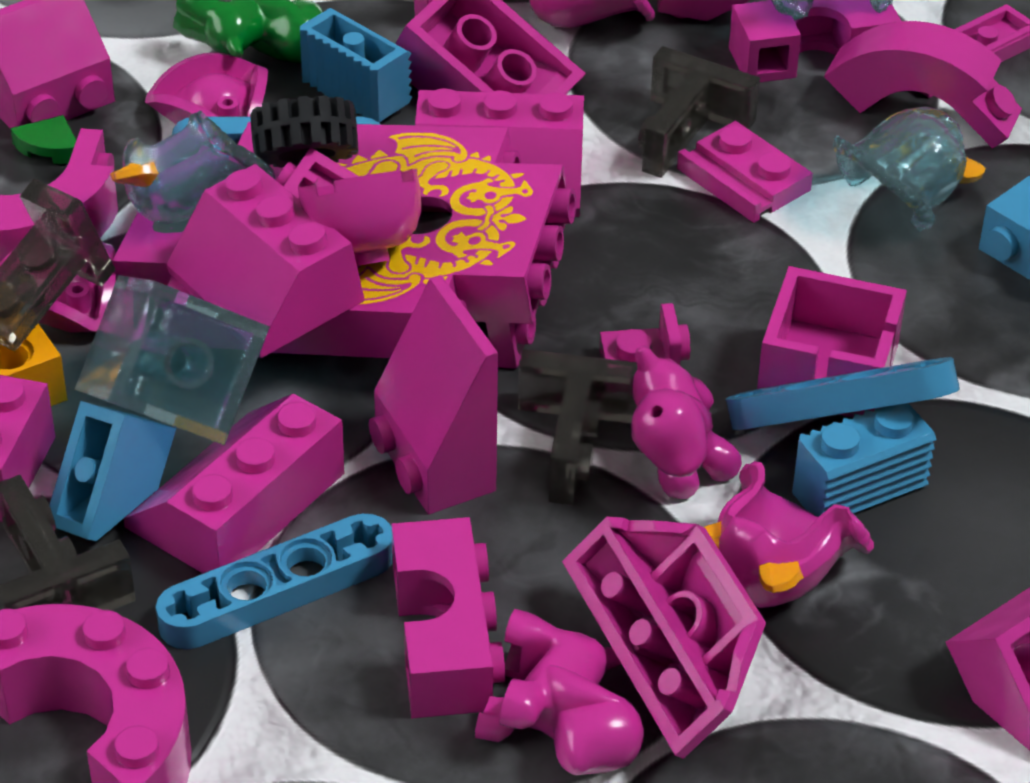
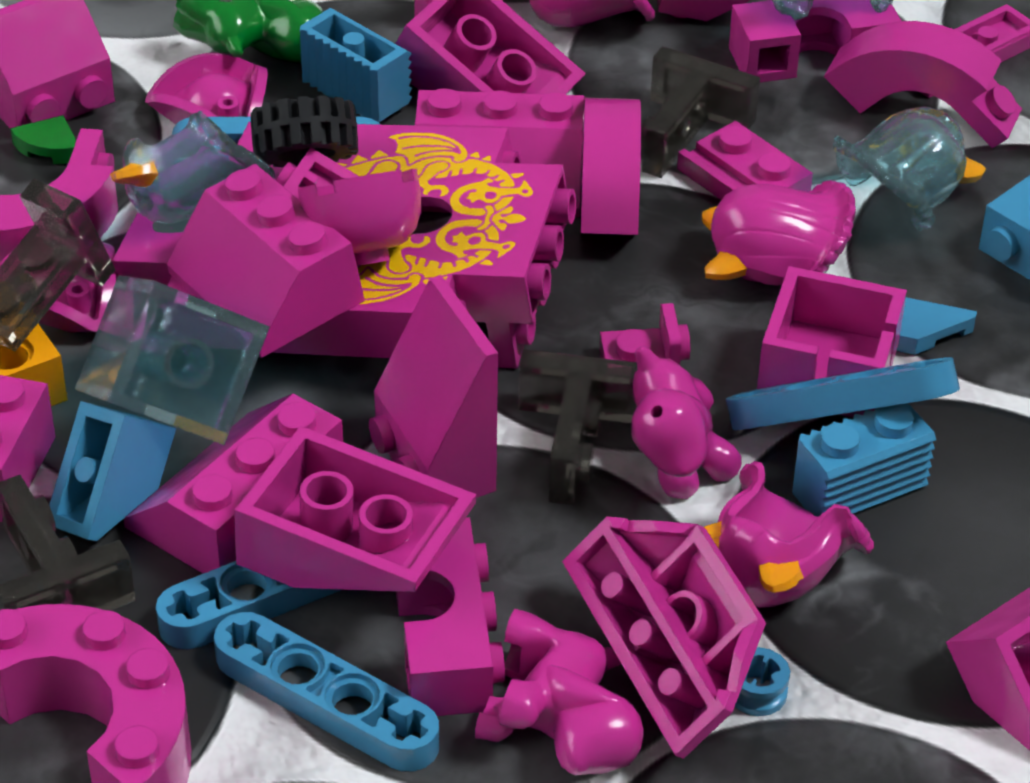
(332, 682): none -> dark azure beam
(345, 518): none -> dark pink slope
(611, 166): none -> dark pink arch
(765, 699): none -> dark azure bush
(774, 227): none -> dark pink hair
(929, 321): none -> dark azure tile

